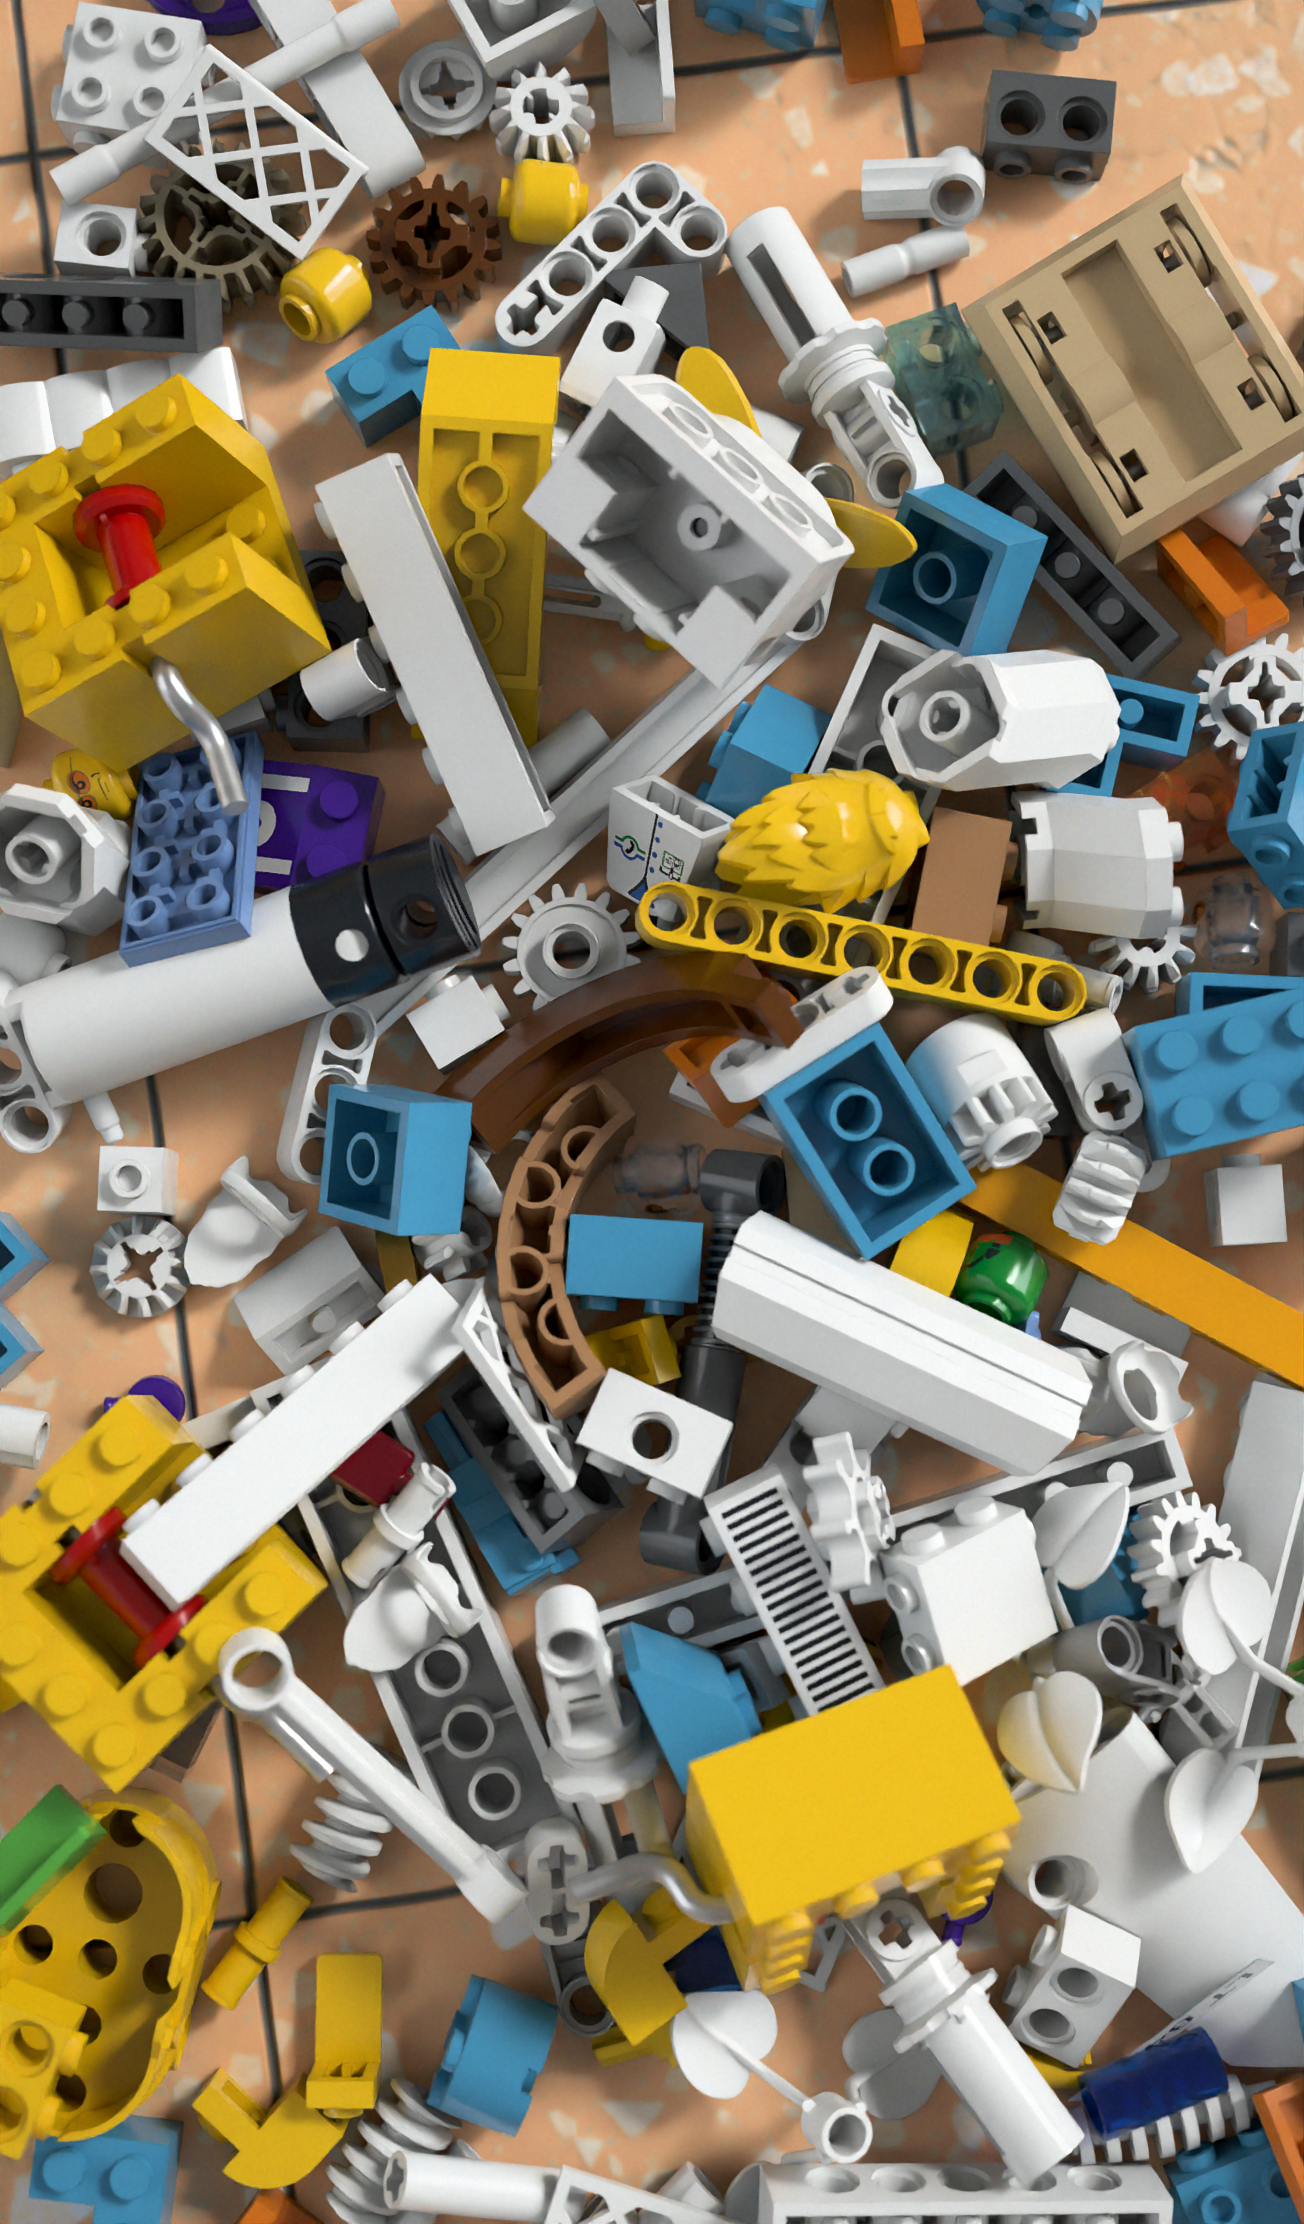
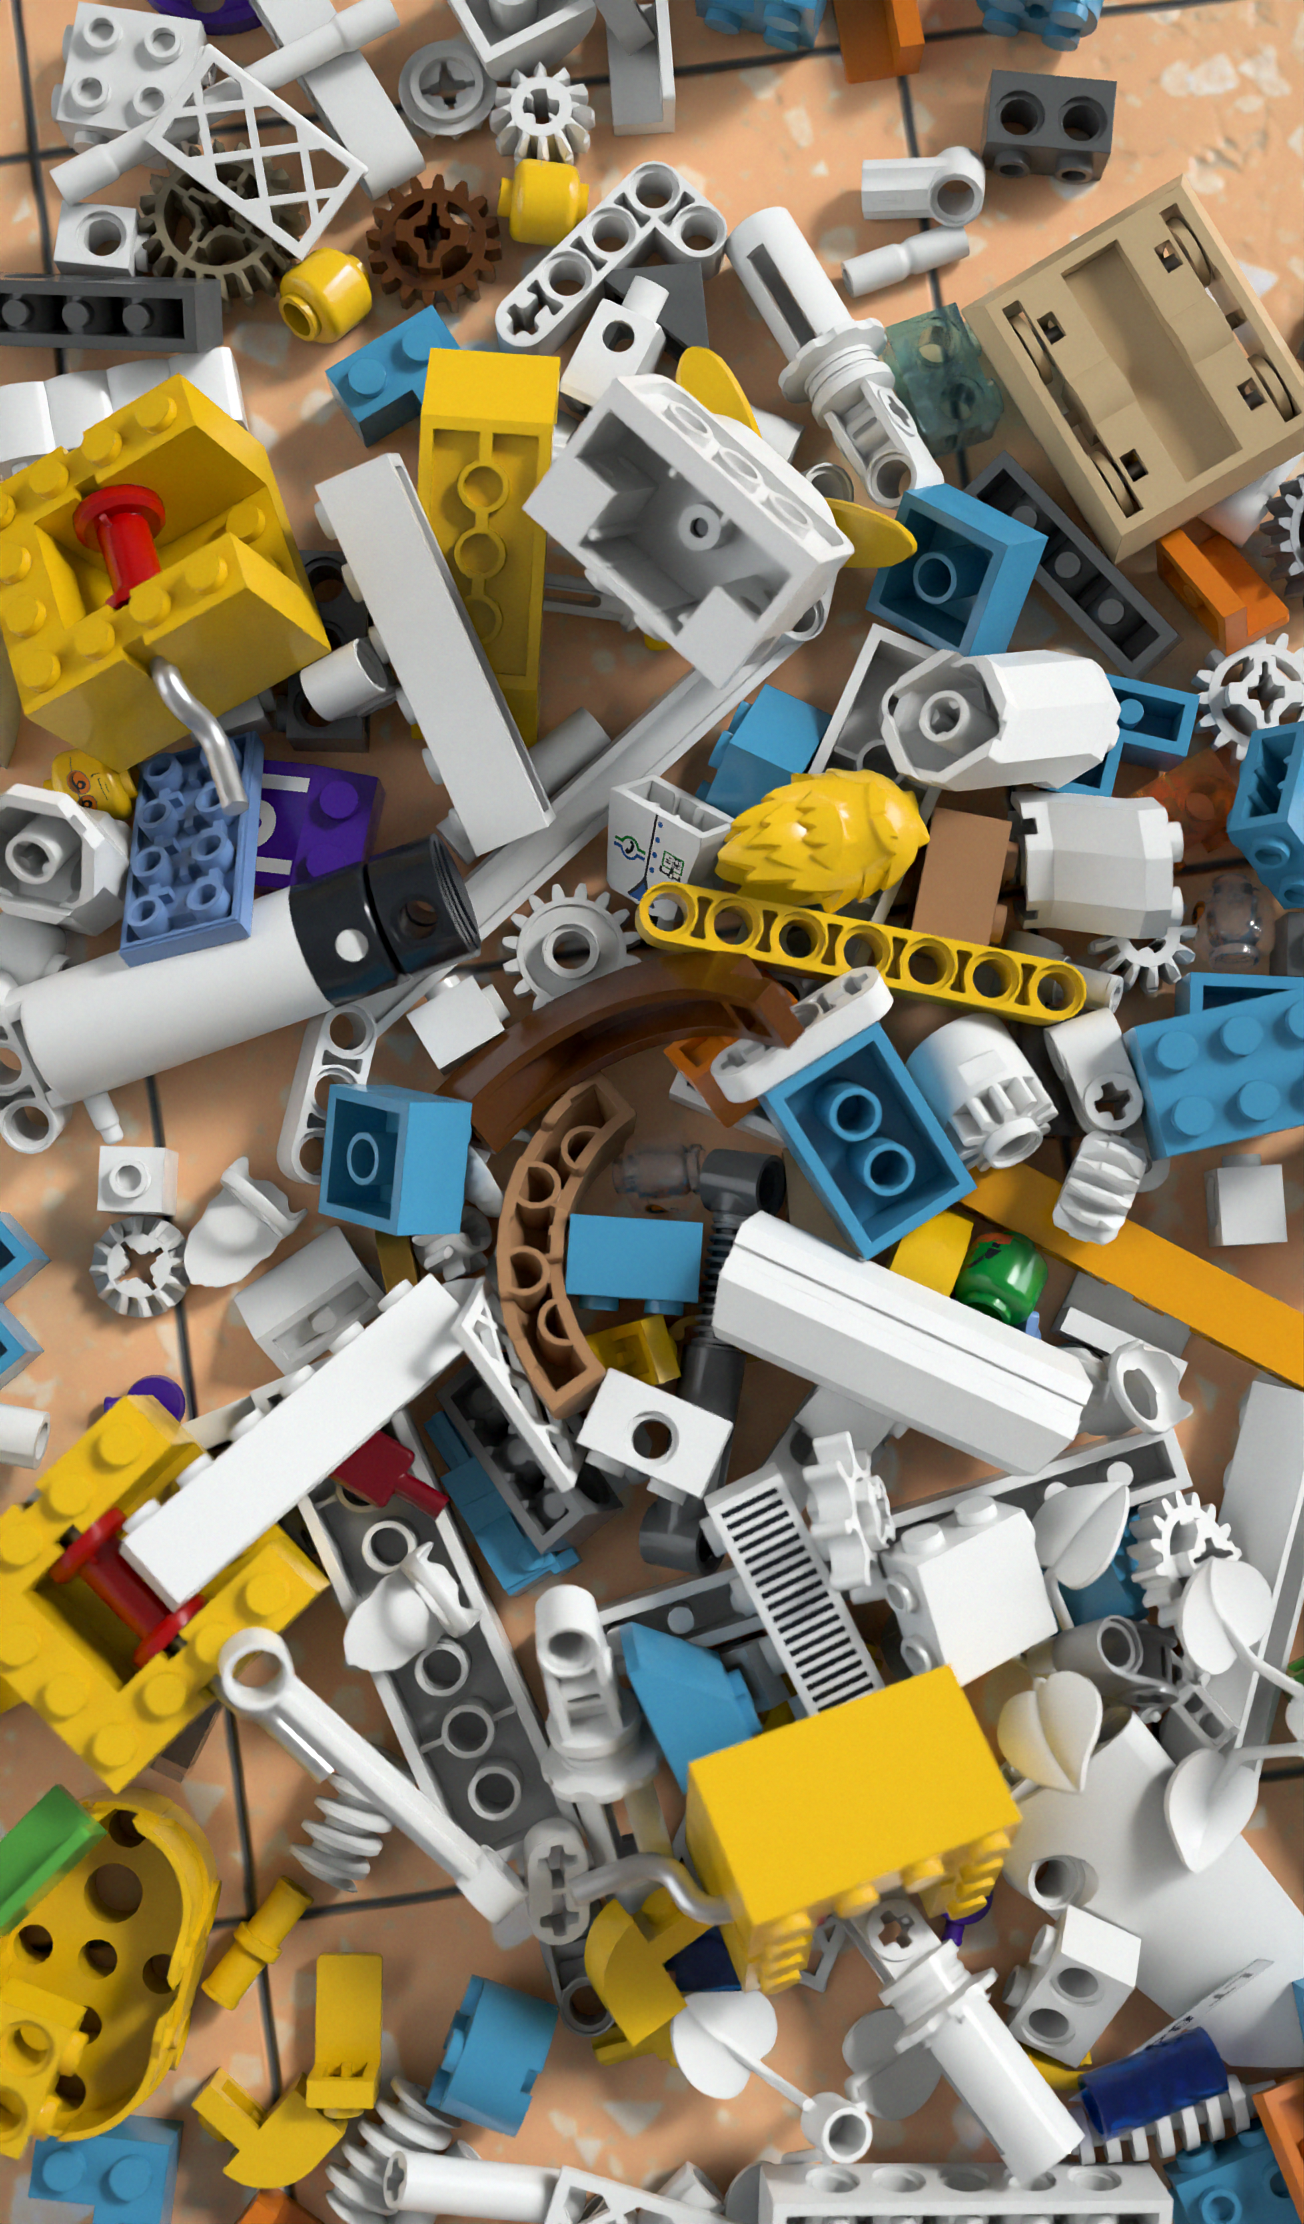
(398, 1526): white pin -> none

